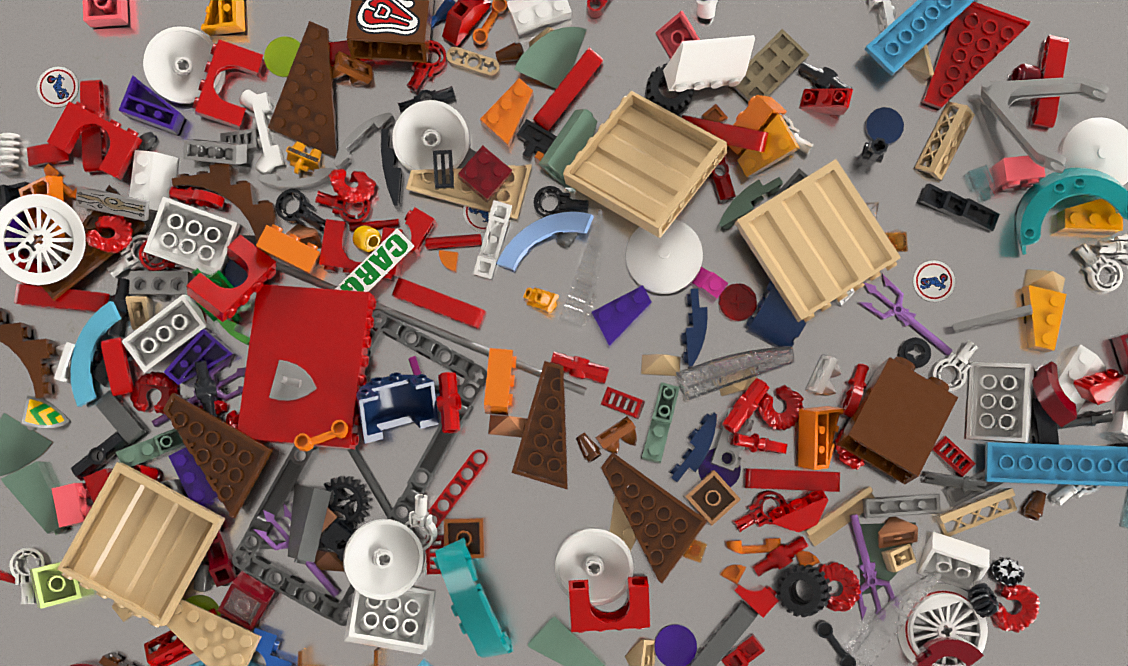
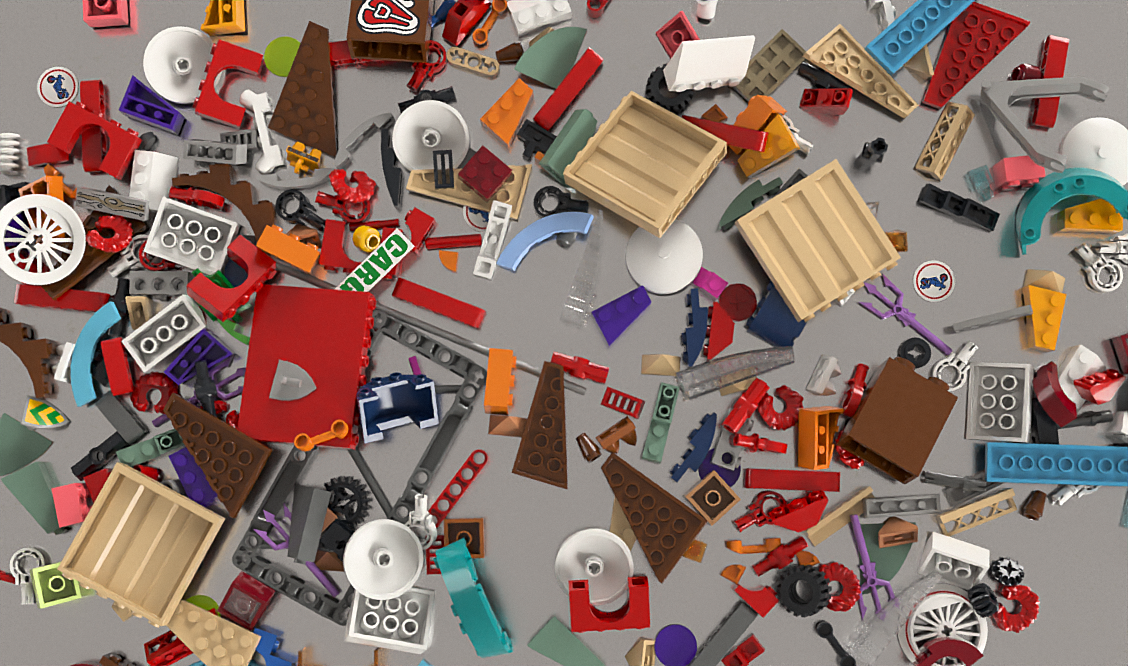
(203, 578): dark grey piece -> none
(220, 560): dark red arch -> none
(354, 68): dark orange tile -> none
(449, 402): red piece -> none
(541, 299): light orange hips -> none
(719, 331): none -> red slope
(723, 183): red piece -> none
(849, 62): none -> tan wing
(885, 124): dark blue tile -> none
(898, 557): tan slope -> none
(948, 461): red slope -> none

